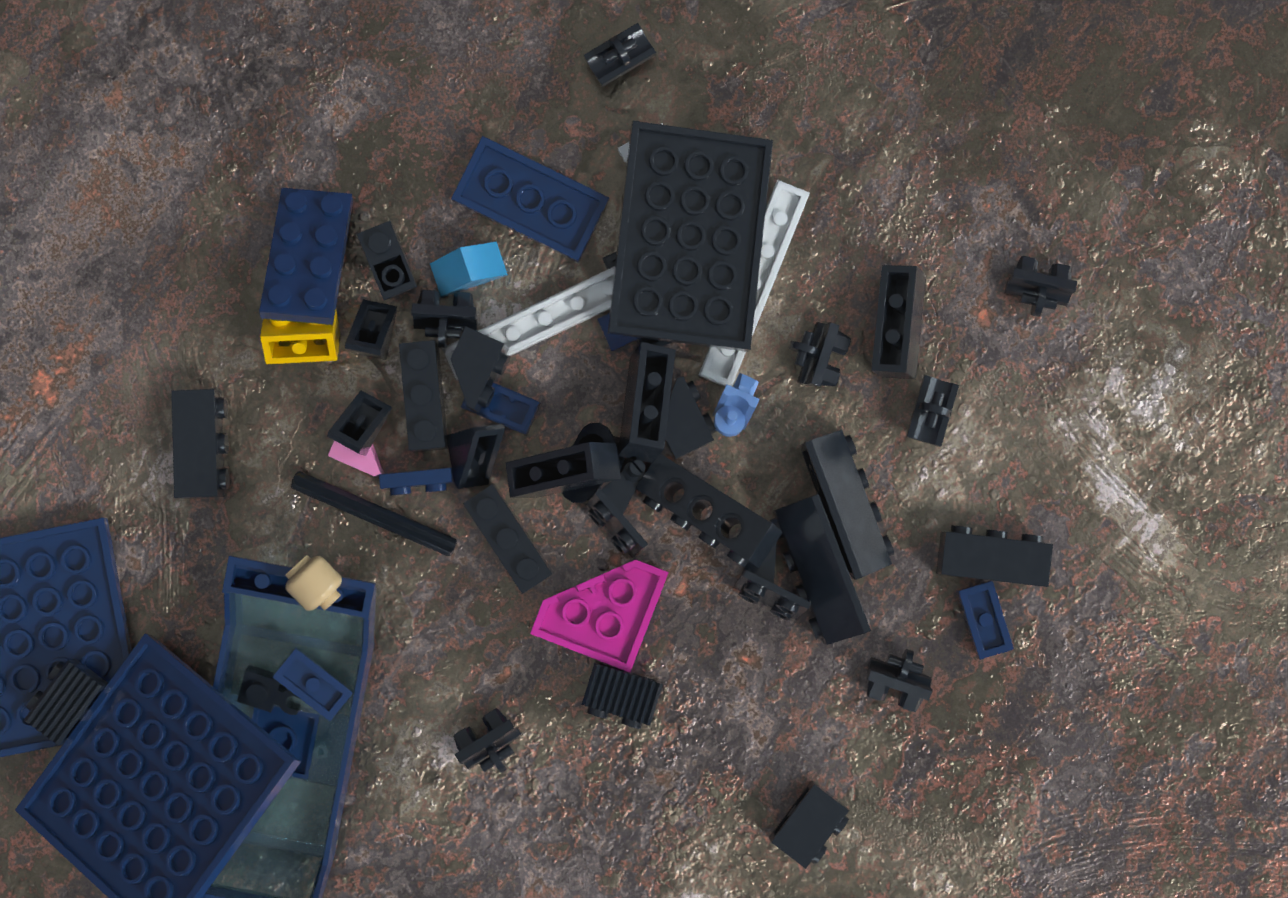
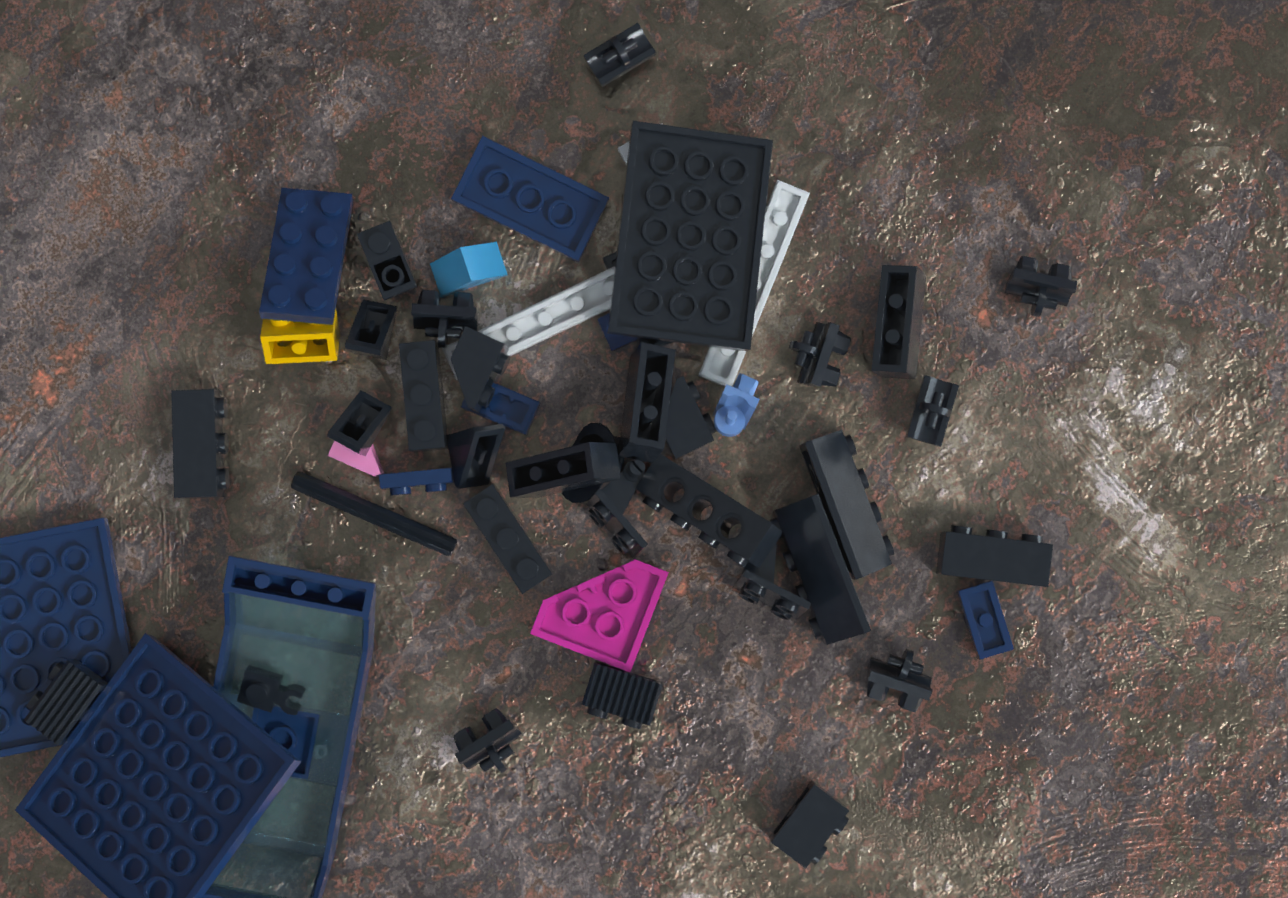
(312, 684): dark blue plate -> none
(313, 583): tan head -> none

